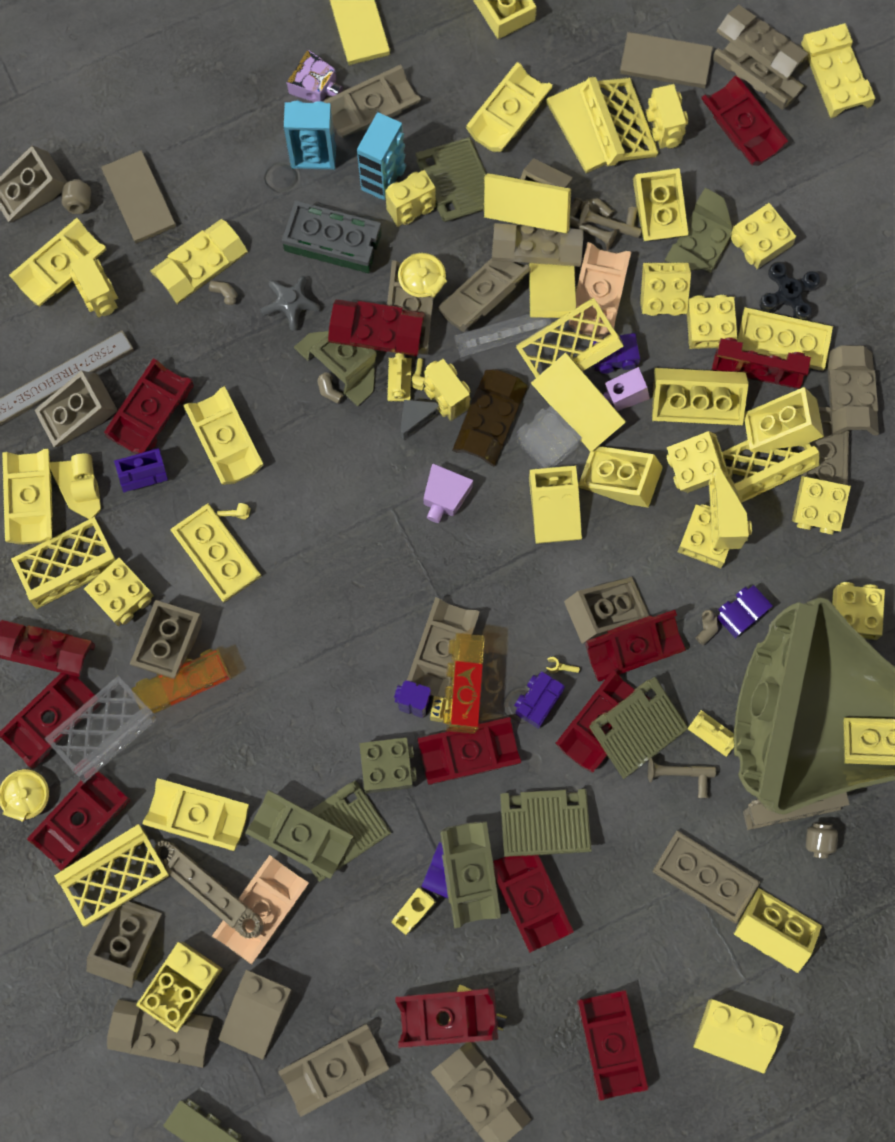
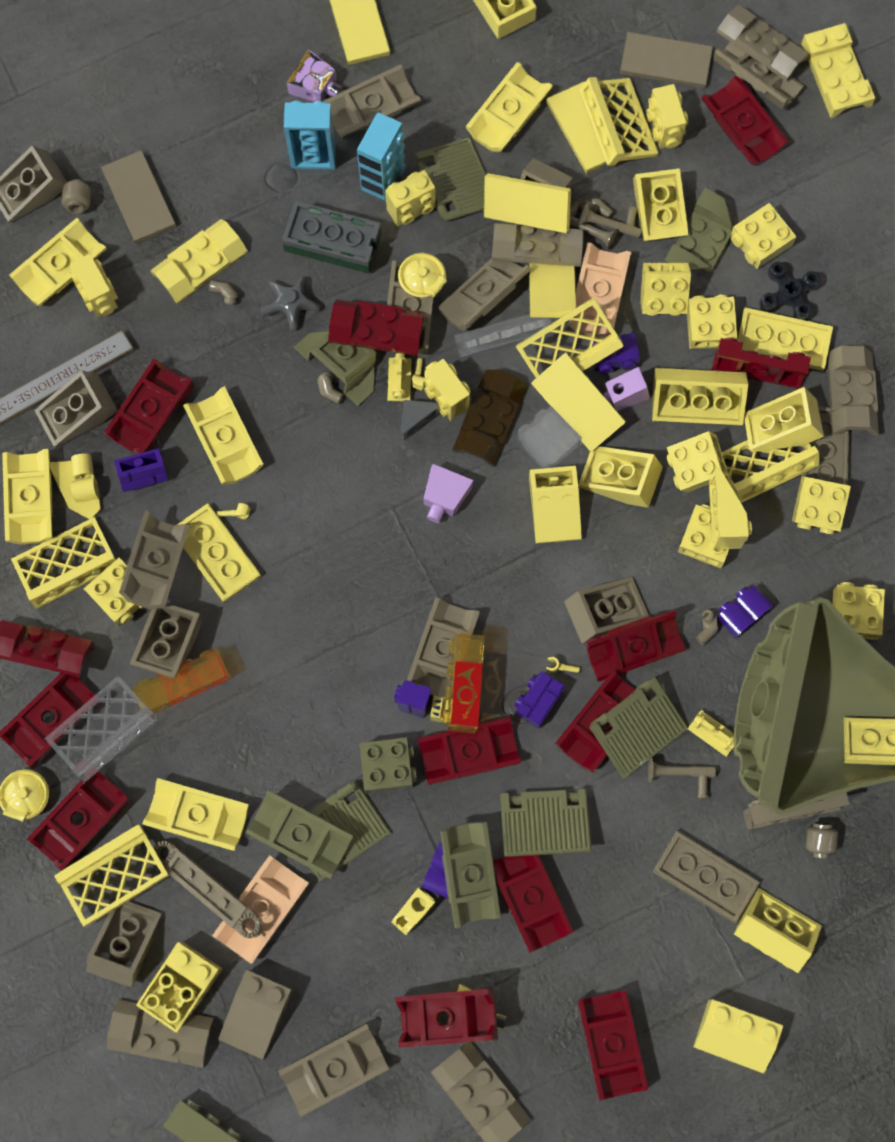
(153, 562): none -> dark tan piece

